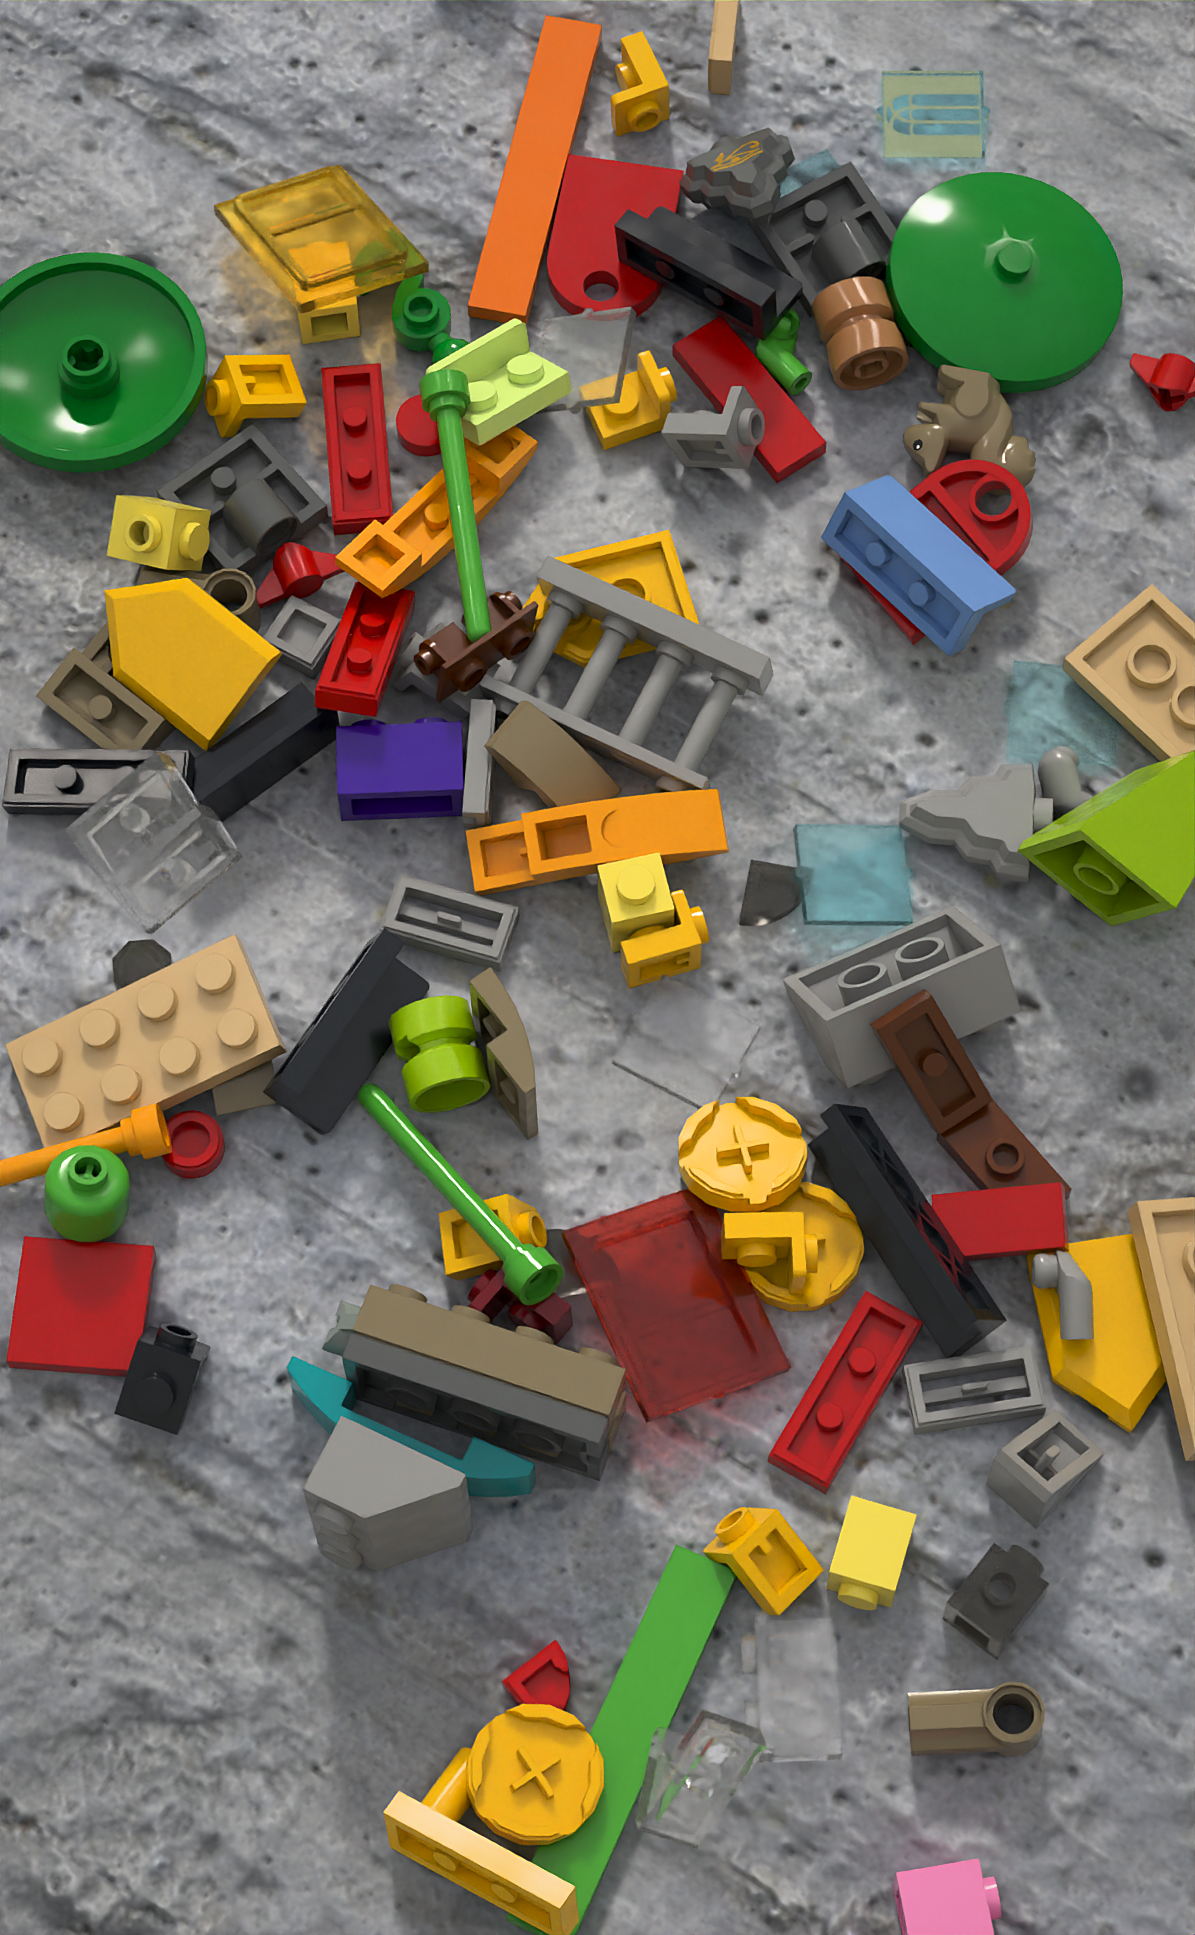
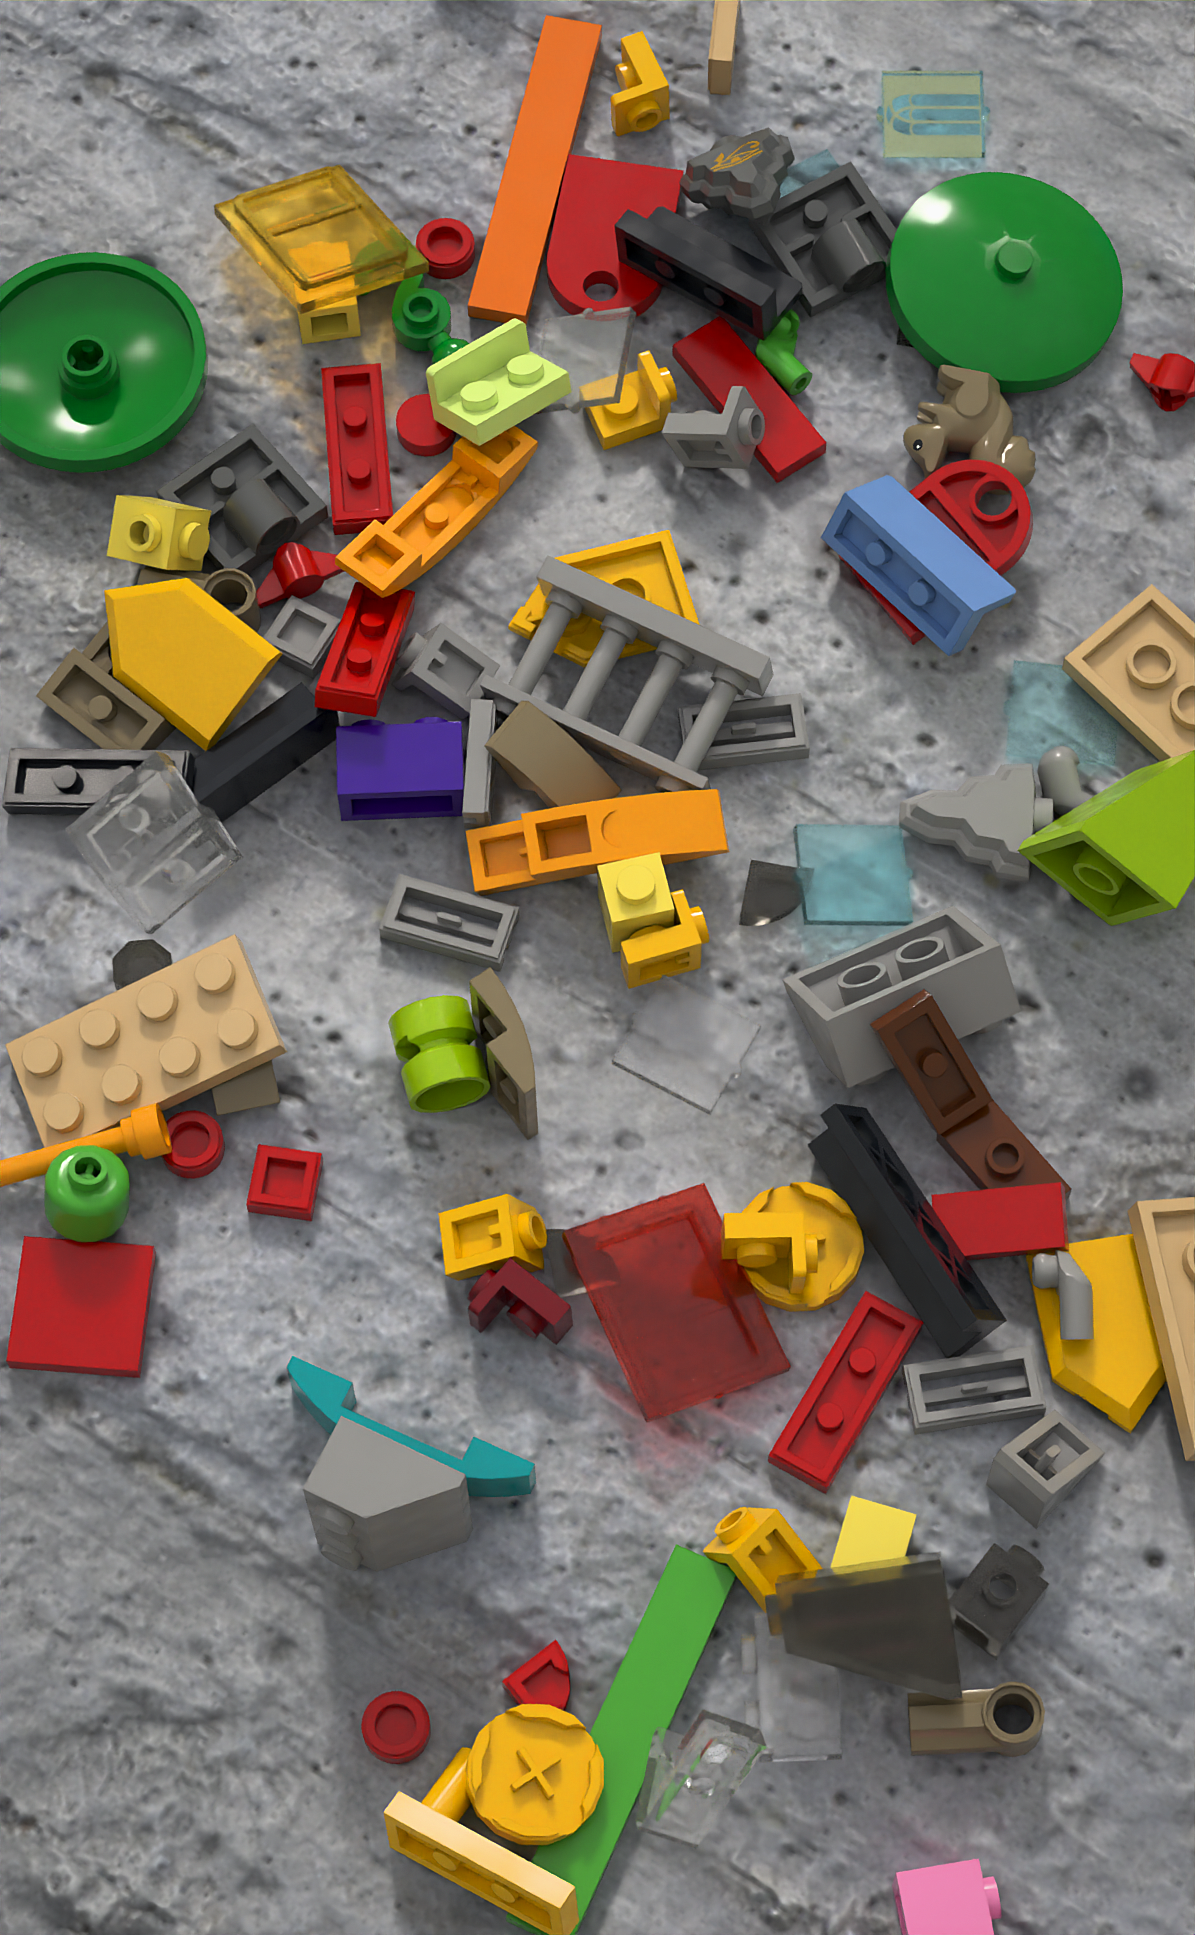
(162, 1377): black bracket -> none
(253, 389): yellow bracket -> none
(284, 1182): none -> red tile
(346, 1036): black panel -> none
(396, 1727): none -> red tile
(445, 398): bright green piece -> none
(447, 247): none -> red tile
(463, 663): reddish brown hinge -> none
(481, 1378): piece -> none
(528, 1269): bright green piece -> none
(742, 1154): yellow tile -> none
(754, 751): none -> light grey tile
(859, 333): medium nougat wheel -> none
(873, 1620): none -> clear smoke slope

